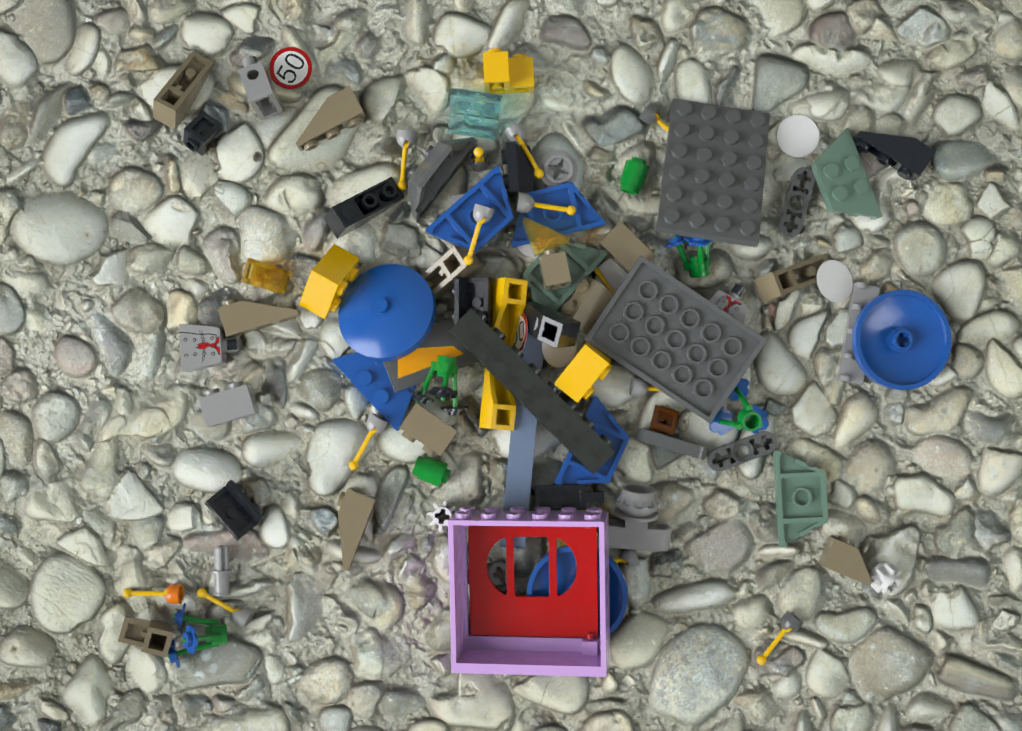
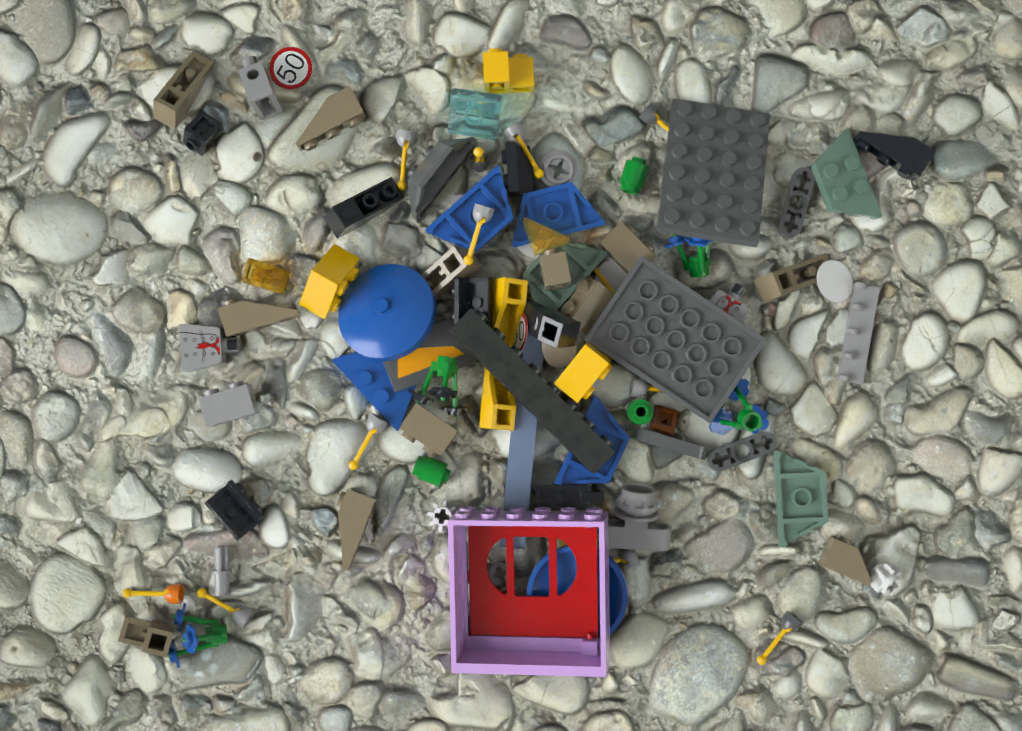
(525, 204): hinge -> none
(631, 412): none -> green brick
(797, 136): white sticker -> none
(901, 340): blue dish -> none

